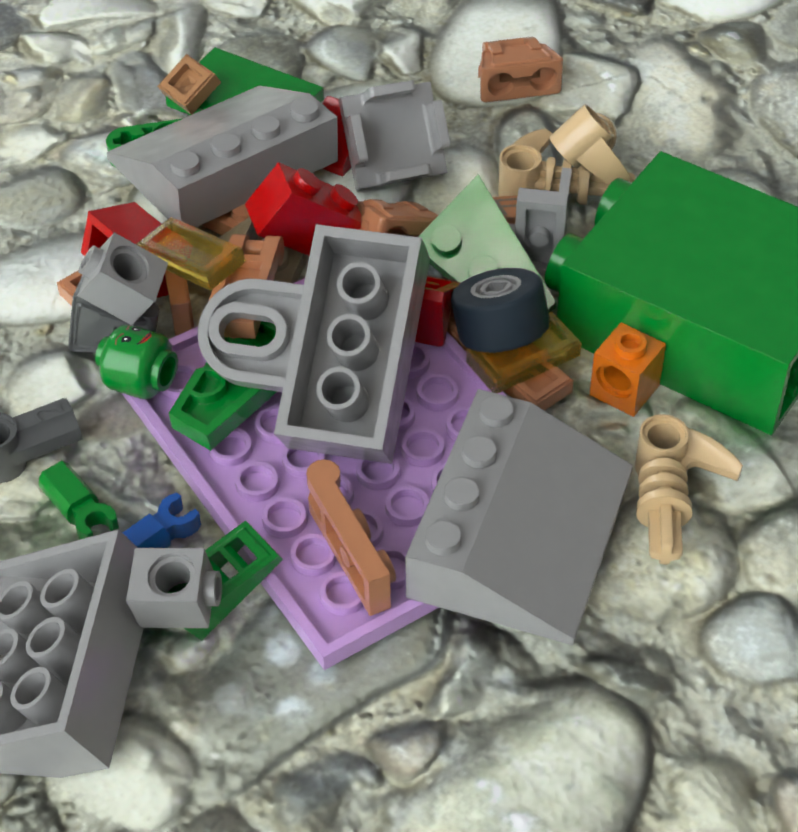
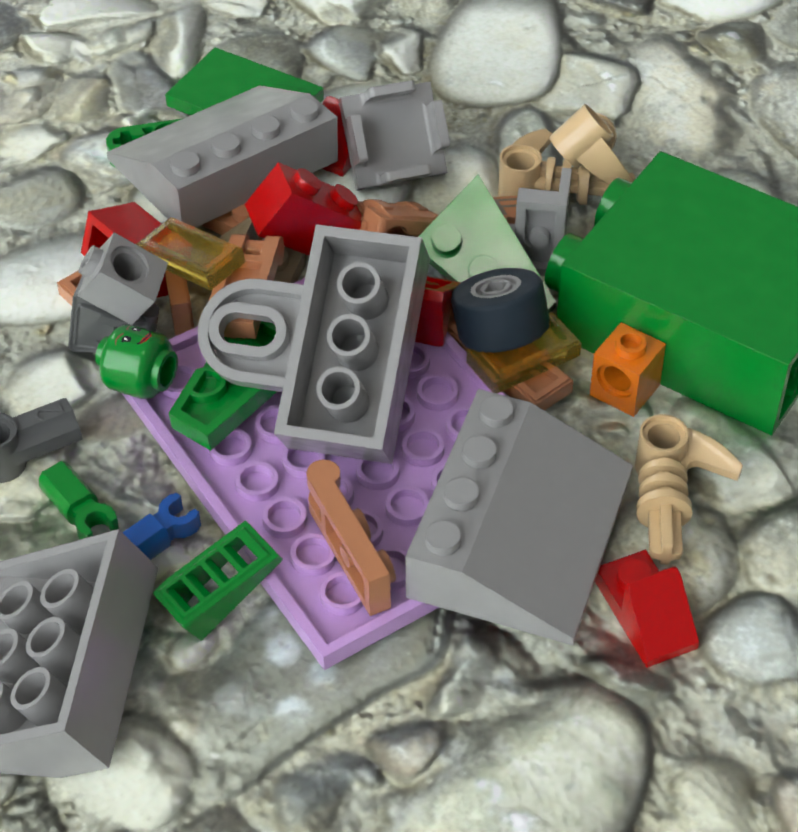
(159, 570): light grey brick -> none
(189, 84): medium nougat tile -> none
(518, 69): nougat piece -> none
(649, 606): none -> red slope

